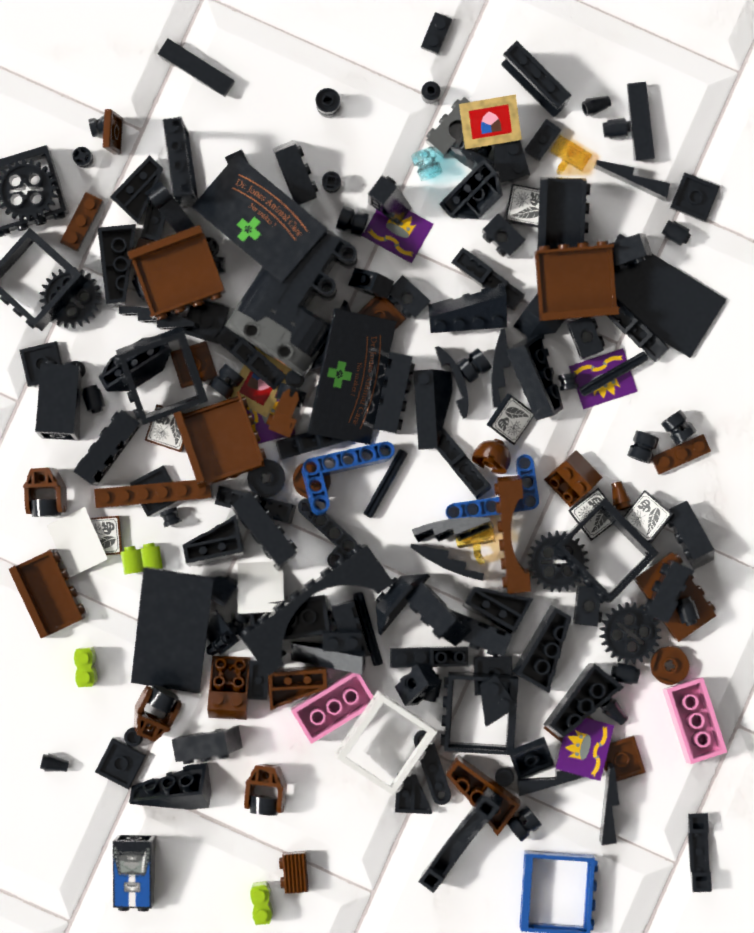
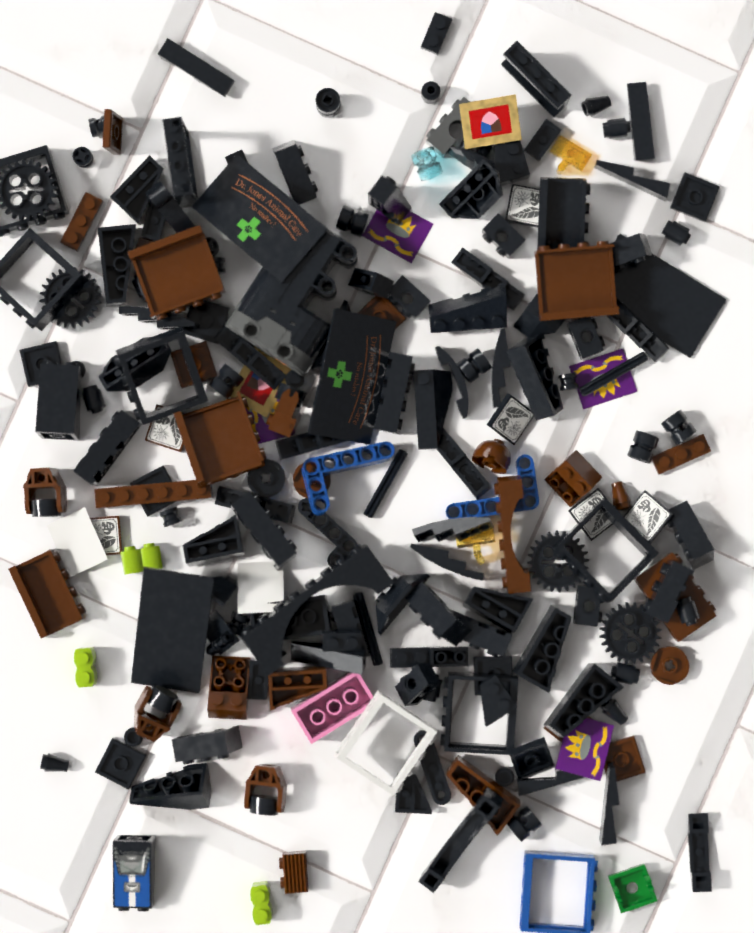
(331, 182): black wheel -> none
(643, 896): none -> green piece
(694, 720): bright pink brick -> none

